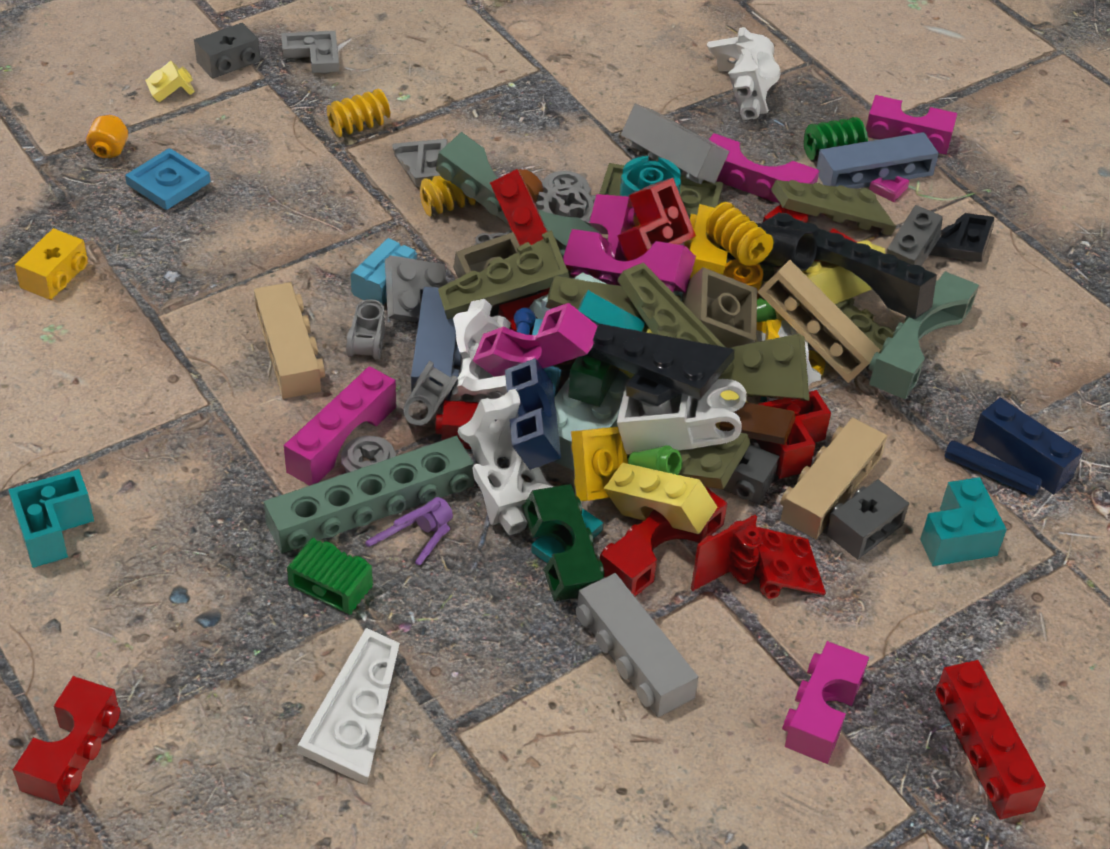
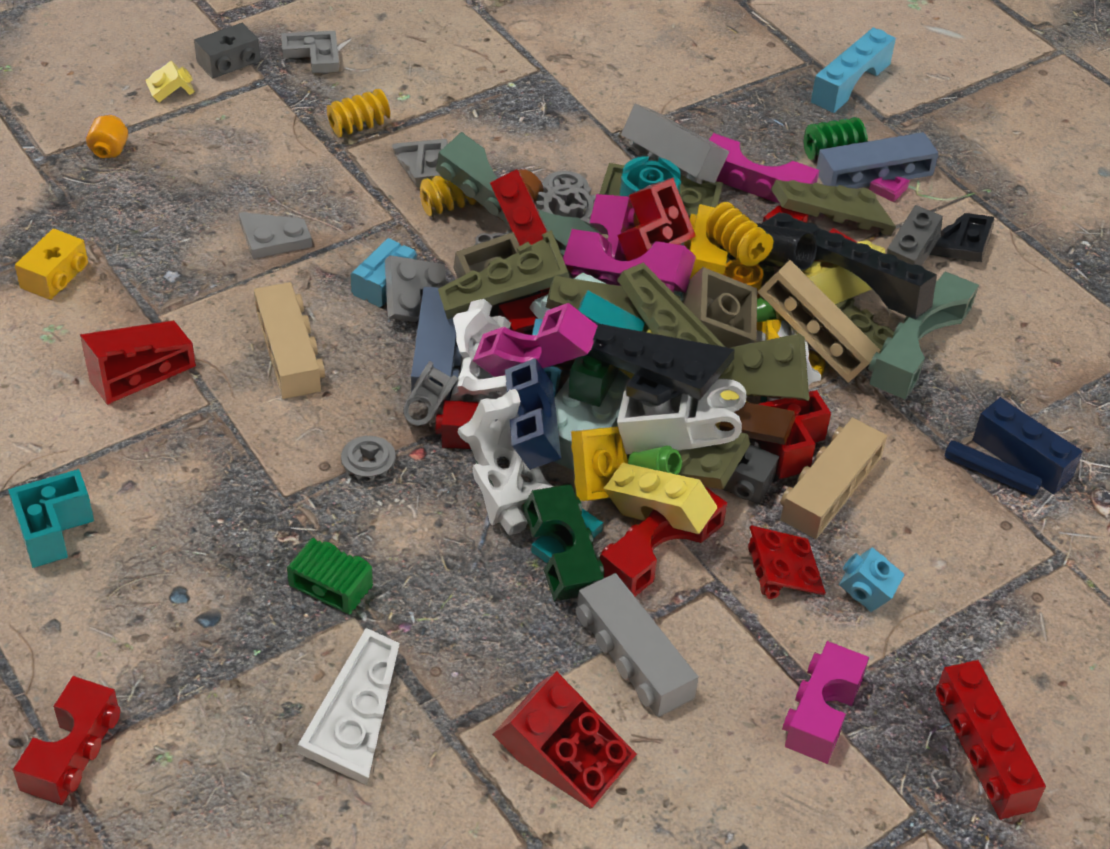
(135, 357): none -> red wedge
(167, 178): dark azure plate -> none
(274, 234): none -> light grey wing
(316, 446): dark pink arch -> none
(367, 330): light grey piece -> none
(368, 494): sand green brick -> none
(429, 517): medium lavender plant -> none
(524, 320): blue piece -> none
(565, 741): none -> red slope
(728, 551): red hinge -> none
(751, 71): white hips -> none
(837, 80): none -> medium azure arch
(867, 518): dark grey brick -> none
(871, 579): none -> medium azure brick
(889, 121): dark pink arch -> none
(965, 526): teal brick -> none

